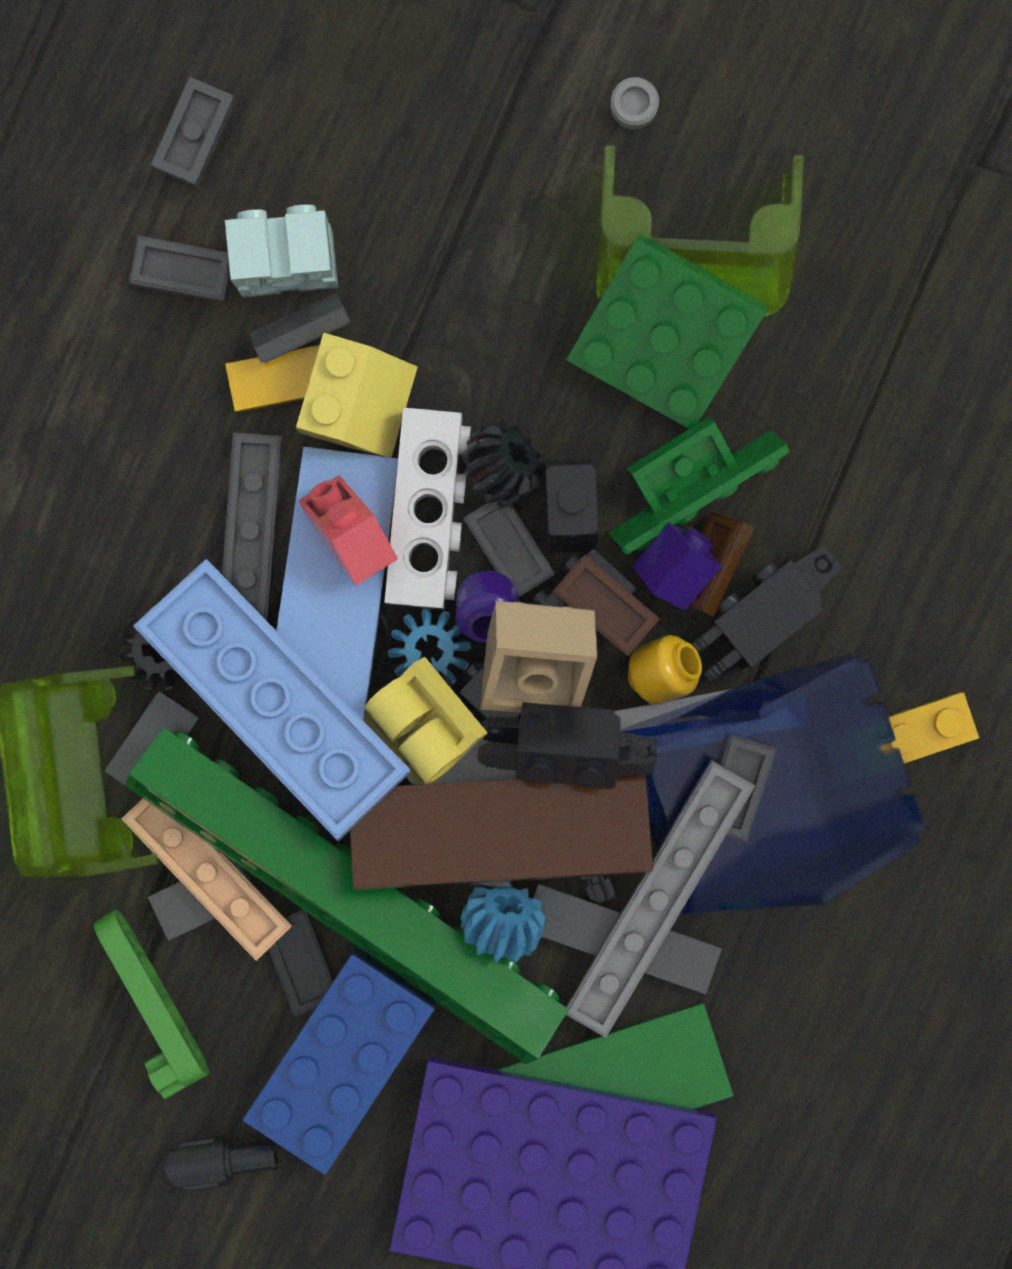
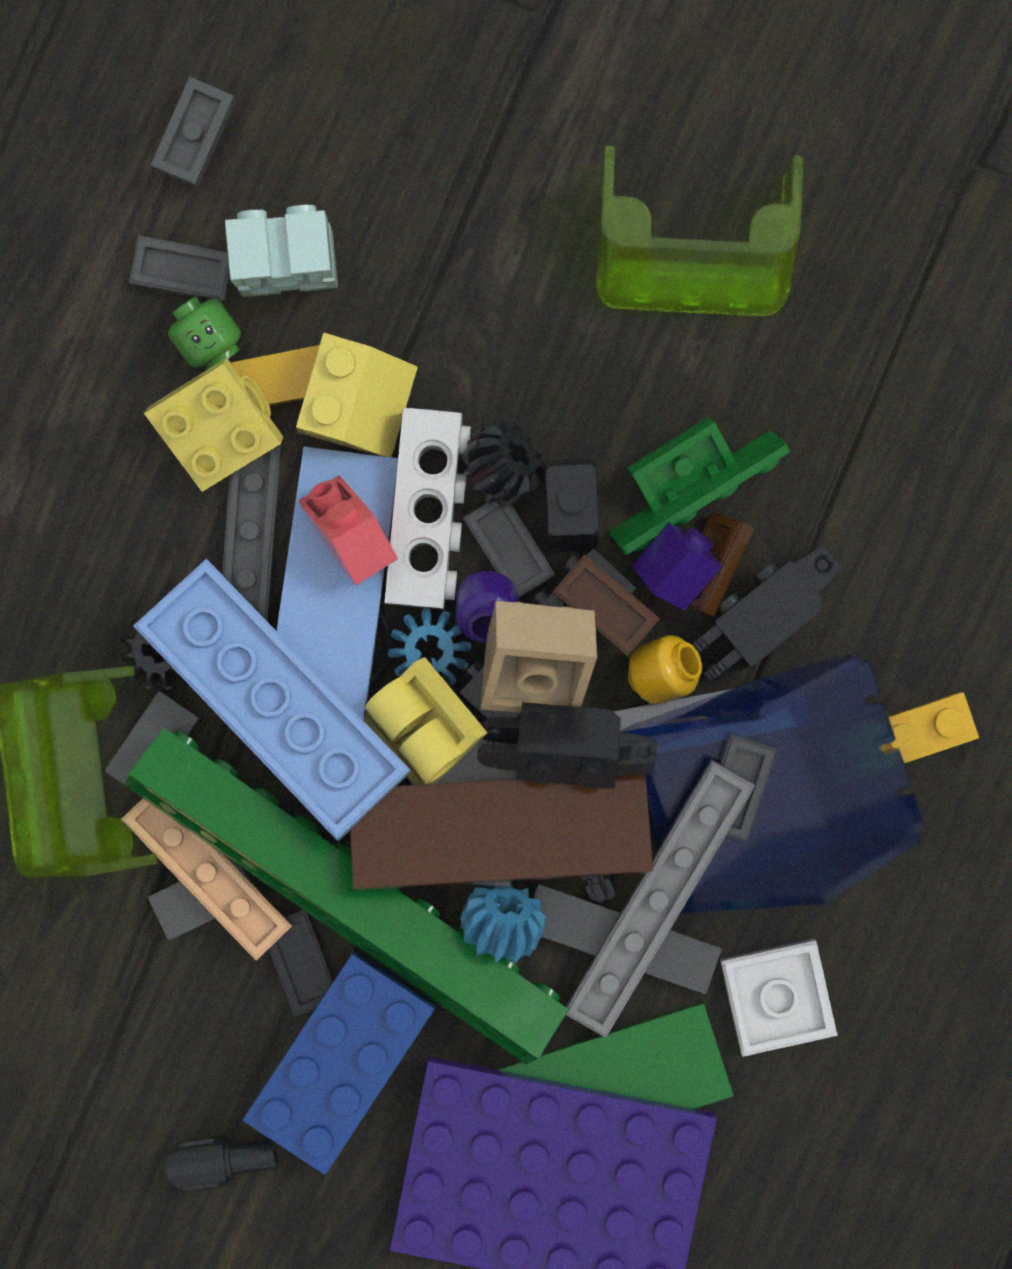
(180, 1059): bright green beam -> none
(204, 332): none -> bright green head
(215, 423): none -> light yellow plate
(299, 328): dark grey tile -> none
(634, 103): light grey tile -> none
(666, 331): green plate -> none
(778, 997): none -> white tile

